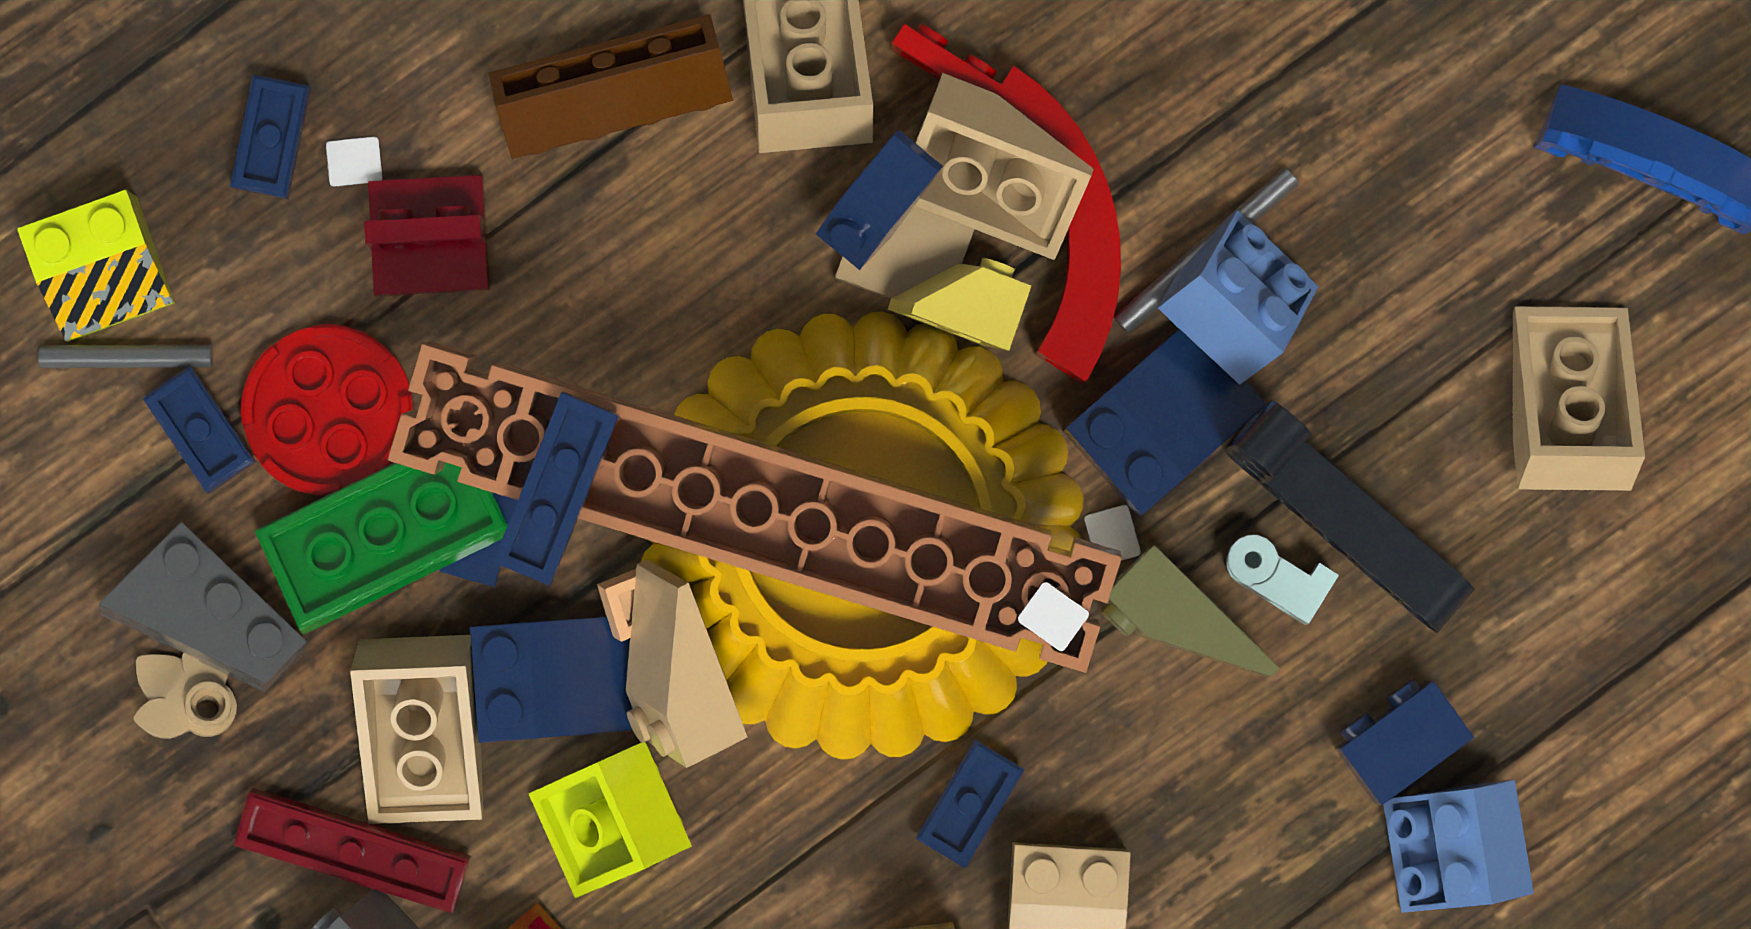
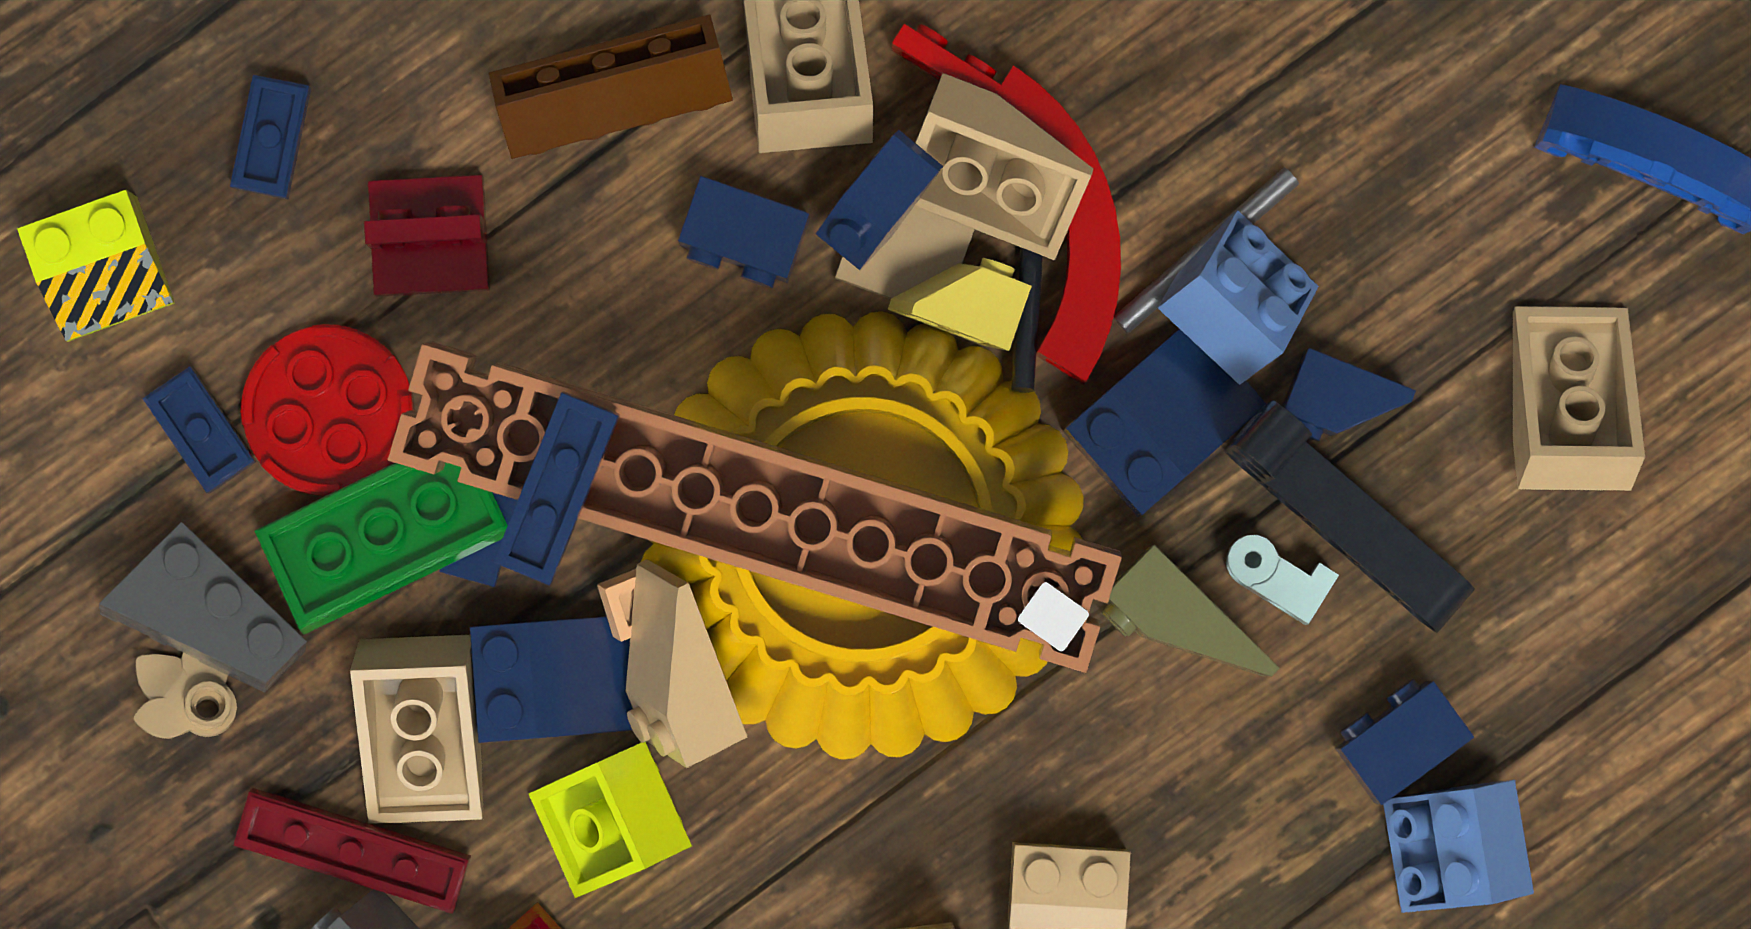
(125, 356): dark grey bar -> none
(354, 161): white sticker -> none
(743, 232): none -> dark blue brick
(969, 804): dark blue plate -> none
(1027, 331): none -> black bar
(1114, 530): white sticker -> none
(1338, 396): none -> dark blue slope

